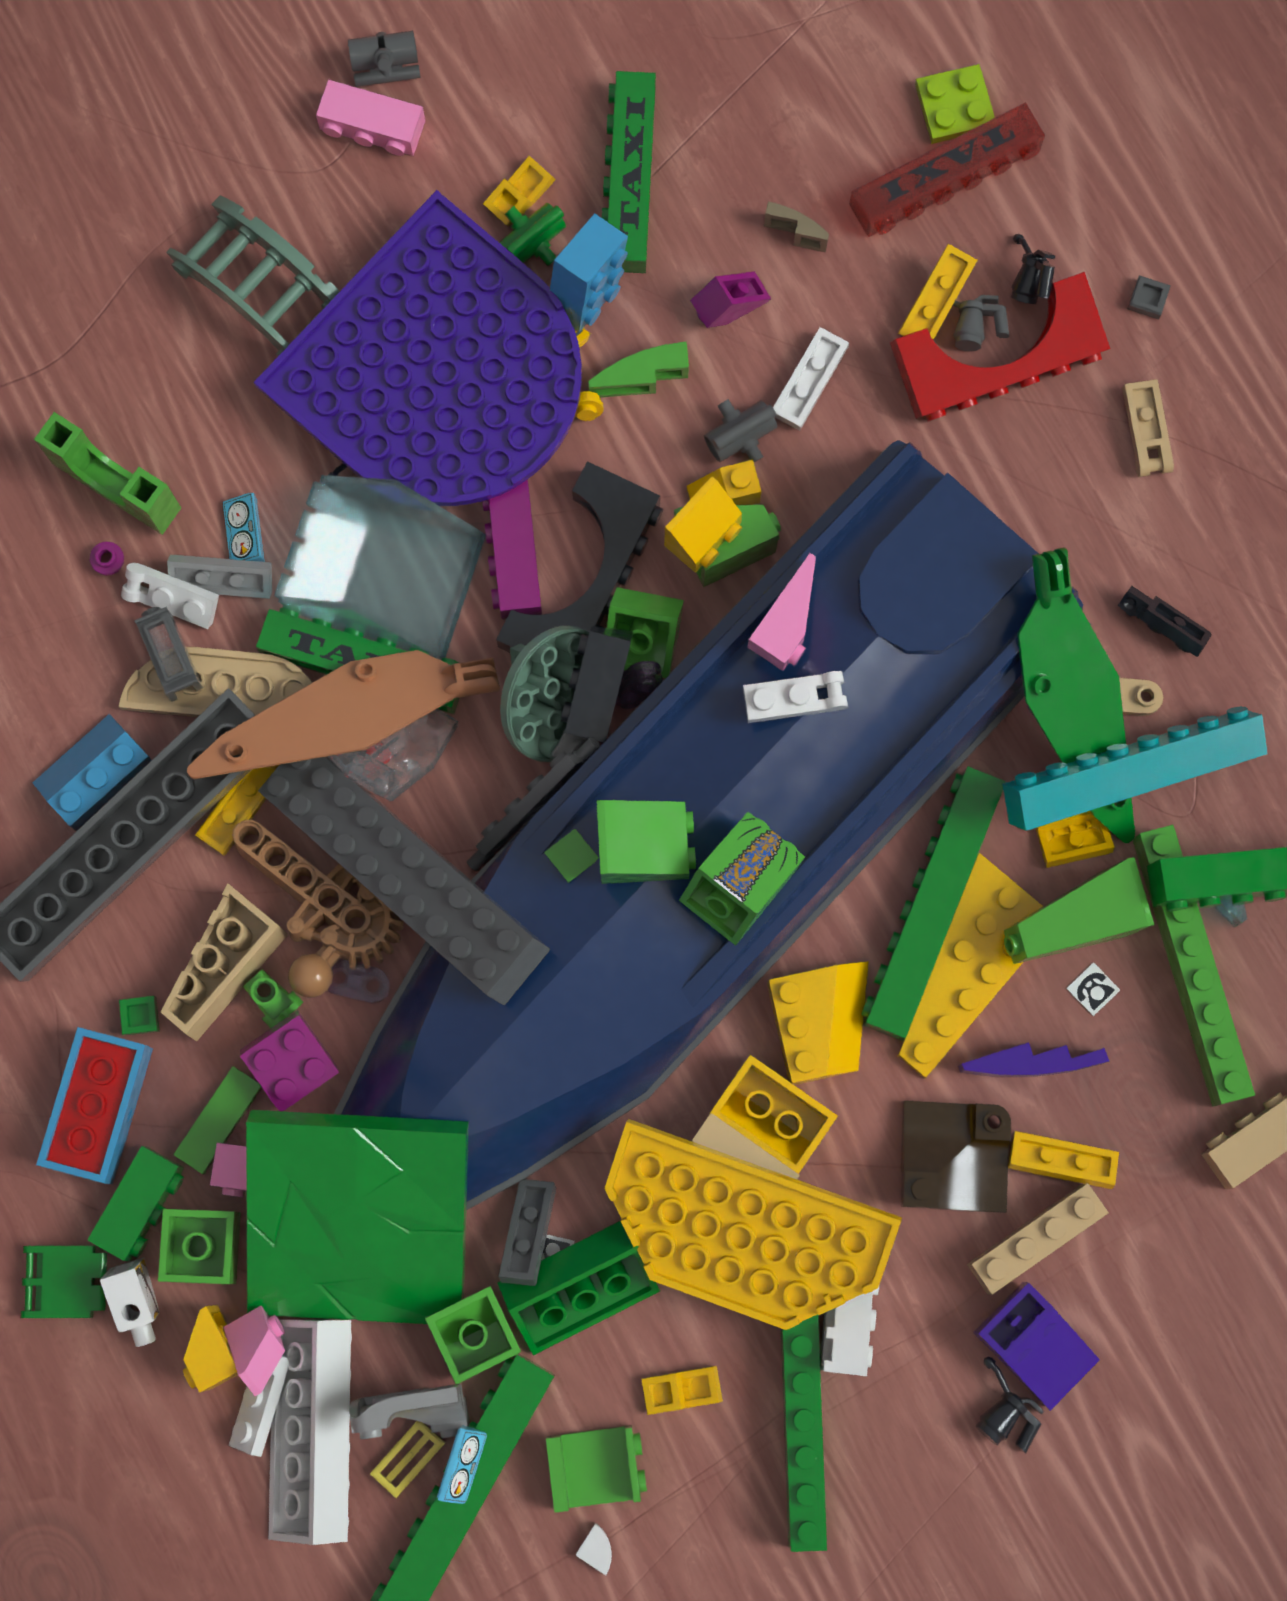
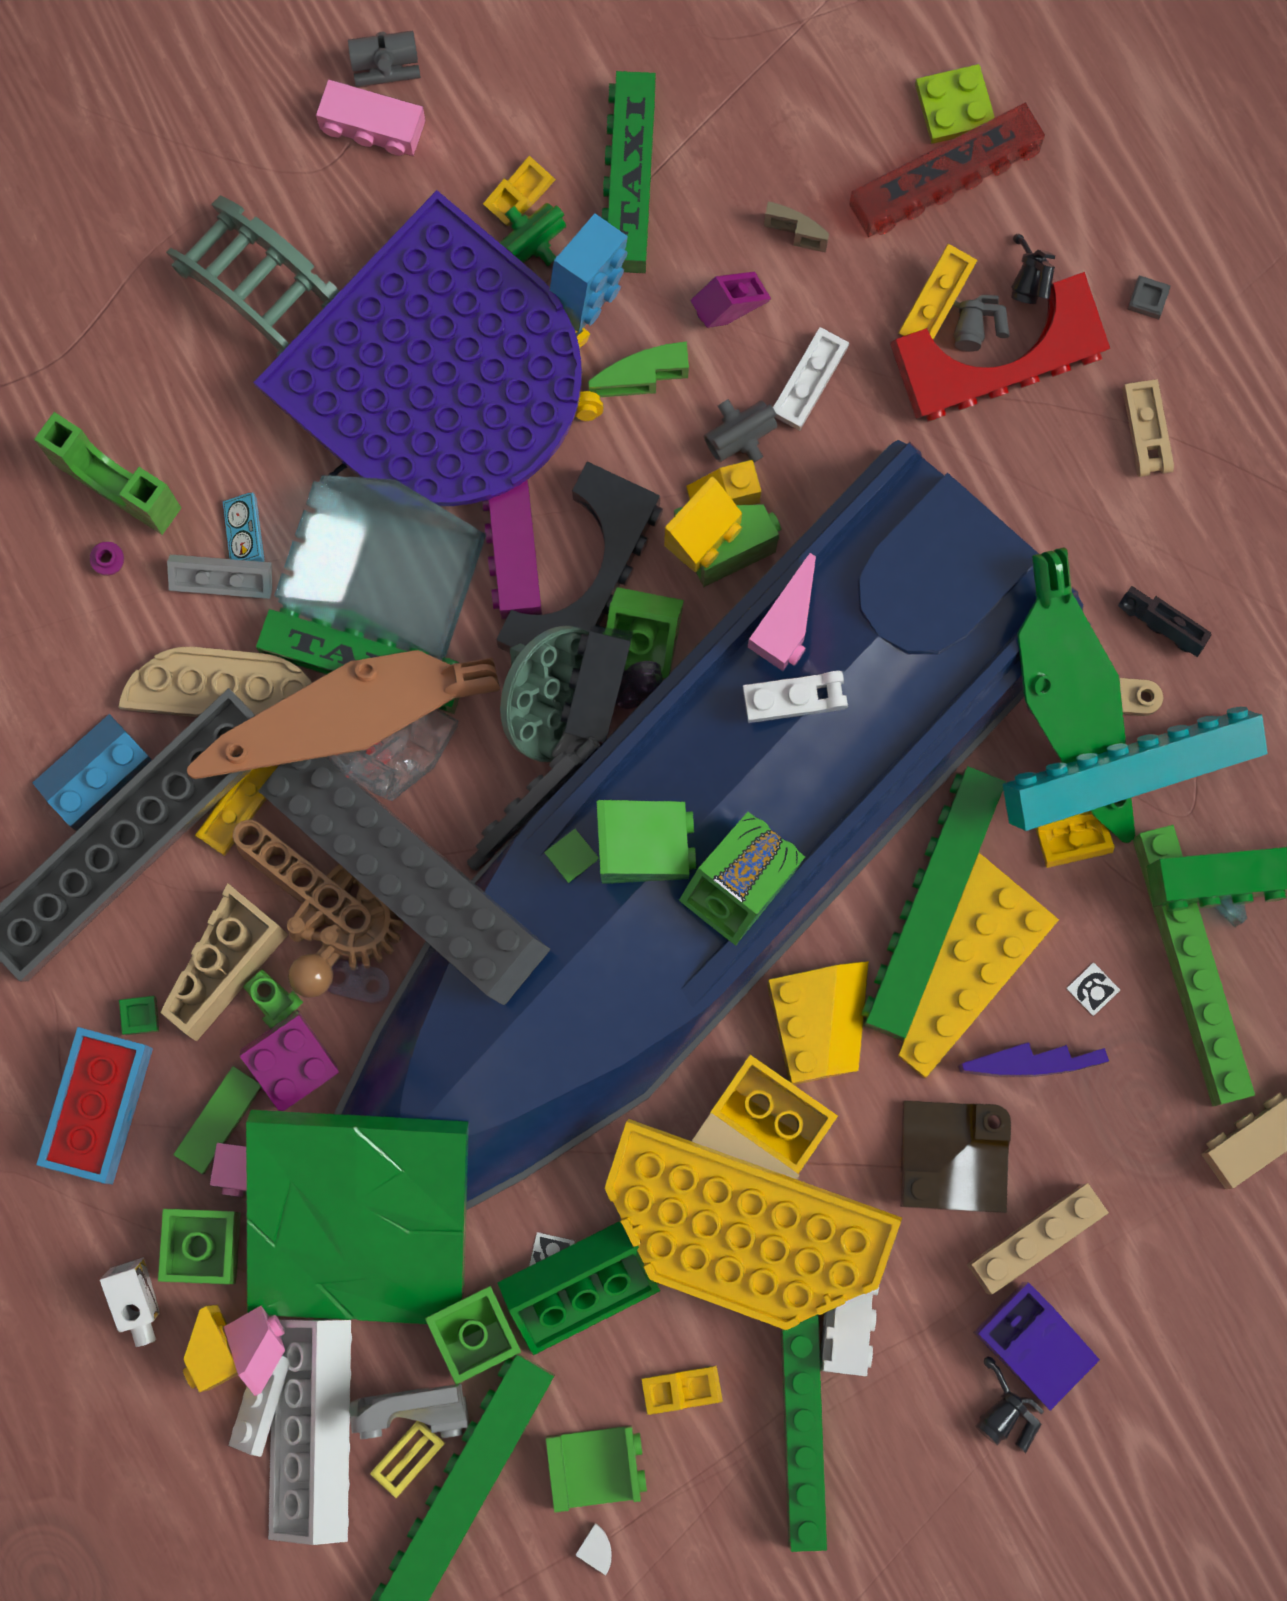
(64, 1282): green plate -> none
(137, 1204): green brick -> none
(167, 651): dark grey window -> none
(180, 597): white plate -> none
(462, 1465): slope -> none
(527, 1232): dark grey plate -> none
(1063, 1160): yellow plate -> none
(1092, 913): bright green slope -> none

